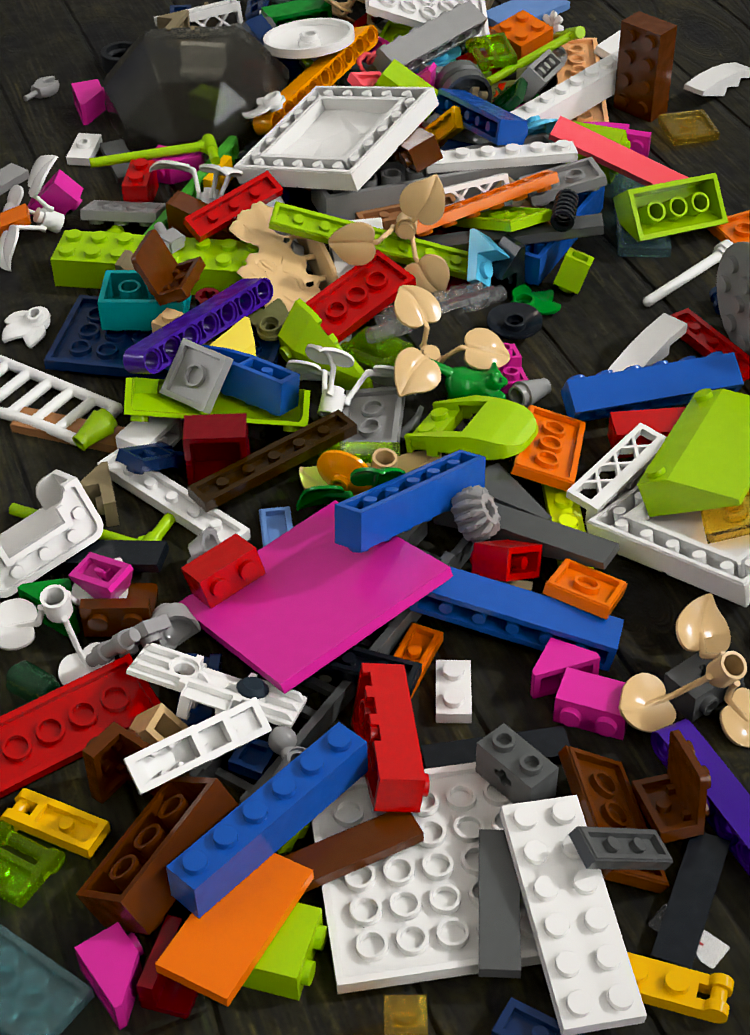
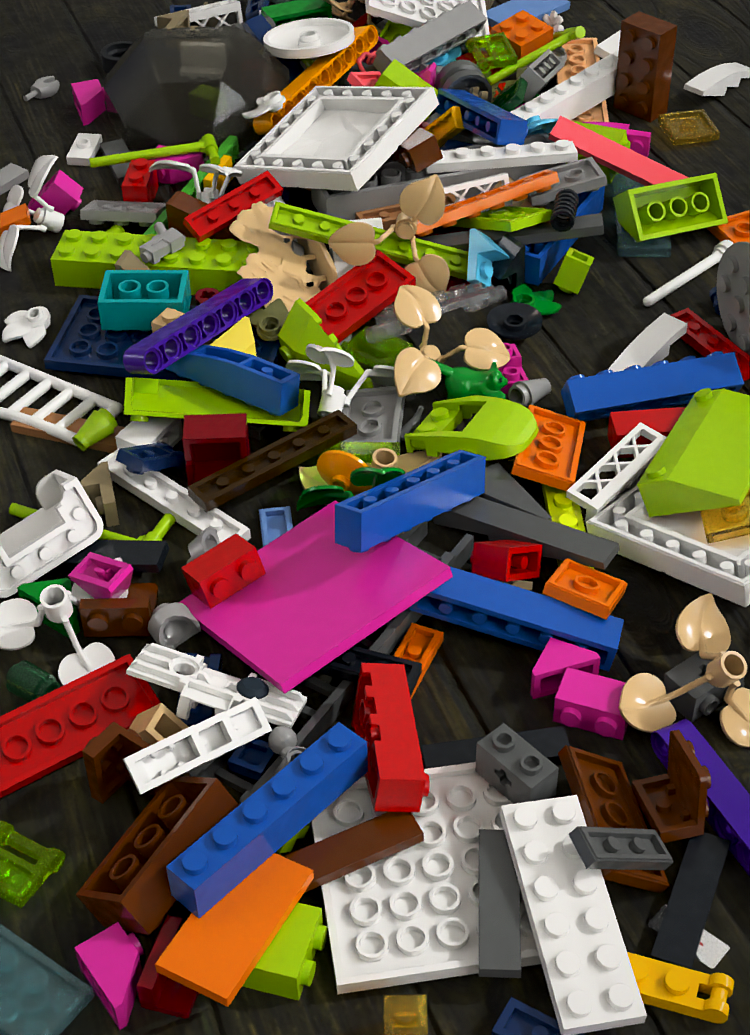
(57, 823): yellow plate -> none
(128, 640): light grey plate -> none
(161, 273): reddish brown bracket -> none
(196, 376): light grey plate -> none
(453, 691): white plate -> none
(475, 513): light grey gear -> none

